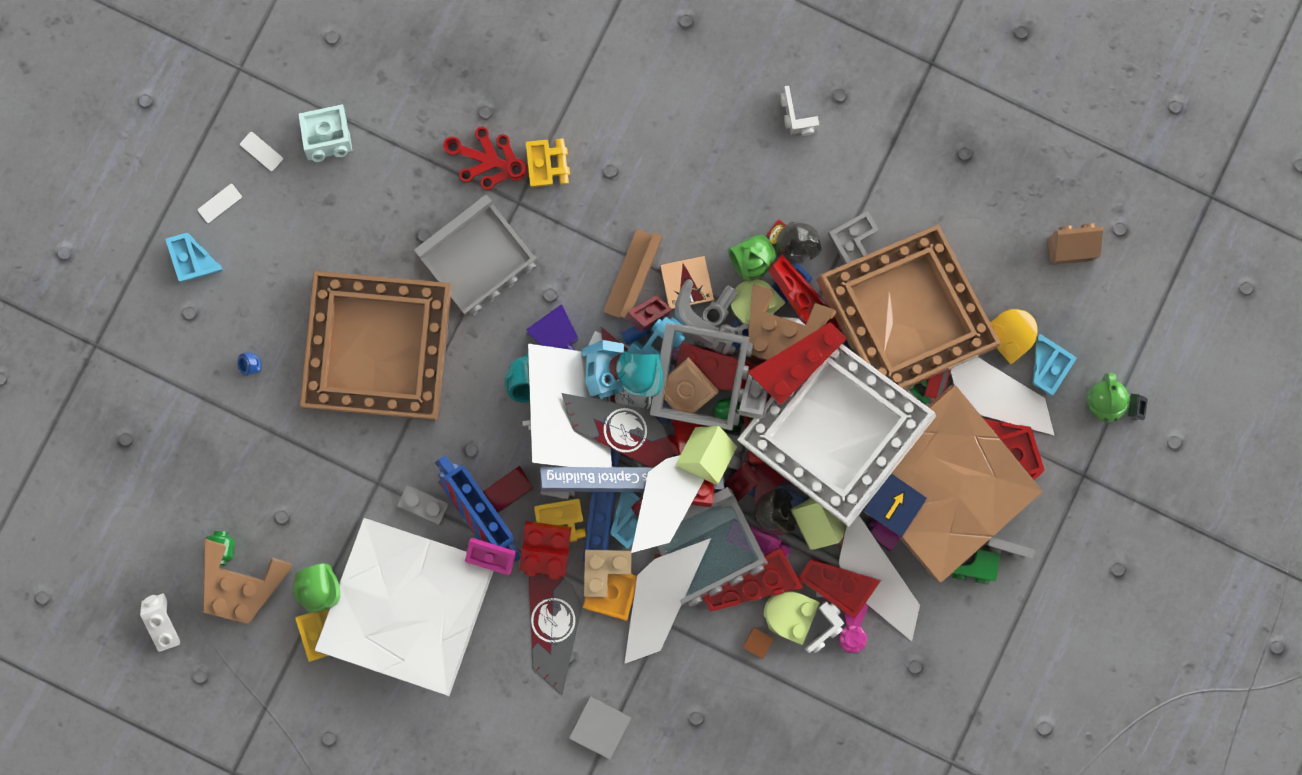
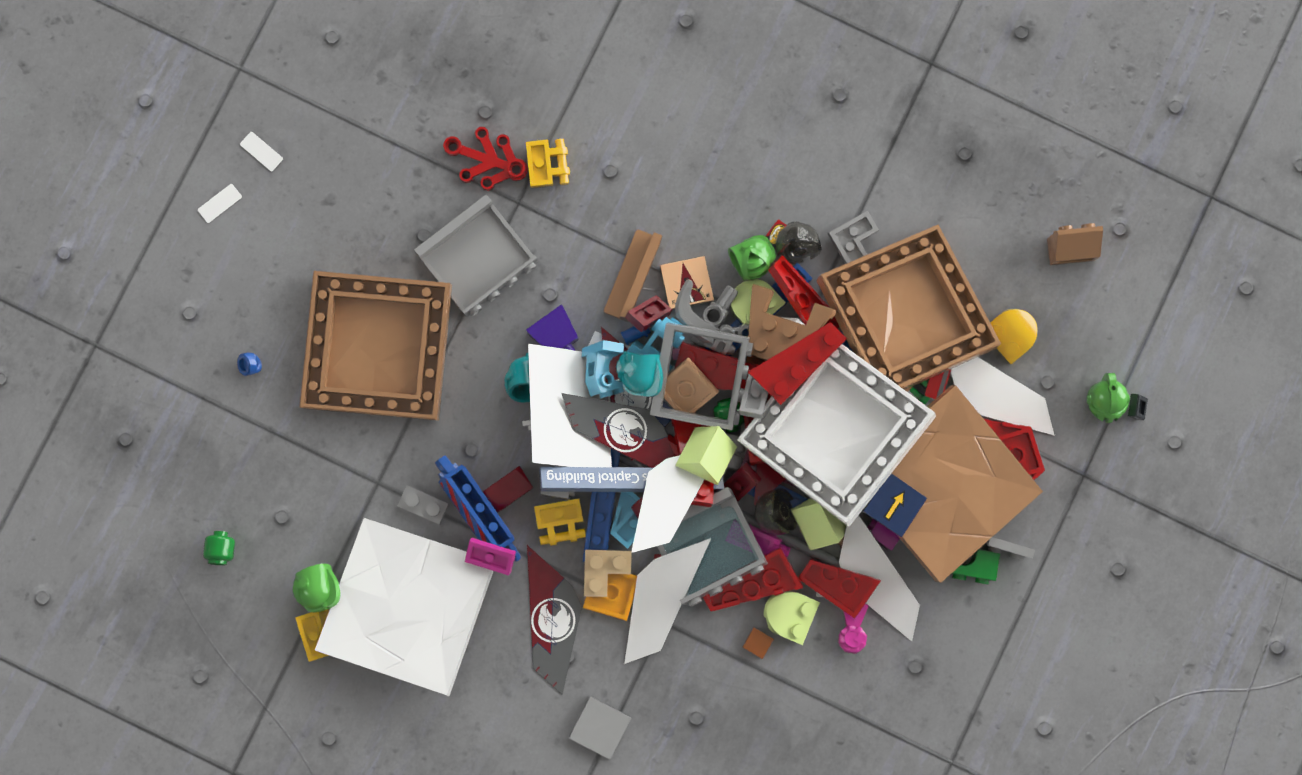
(158, 623): white bracket -> none
(190, 258): medium azure wing -> none
(235, 594): medium nougat wing -> none
(325, 133): light aqua plate -> none
(545, 549): red plate -> none
(804, 126): white bracket -> none
(831, 613): white bracket -> none
(1050, 365): medium azure wing -> none

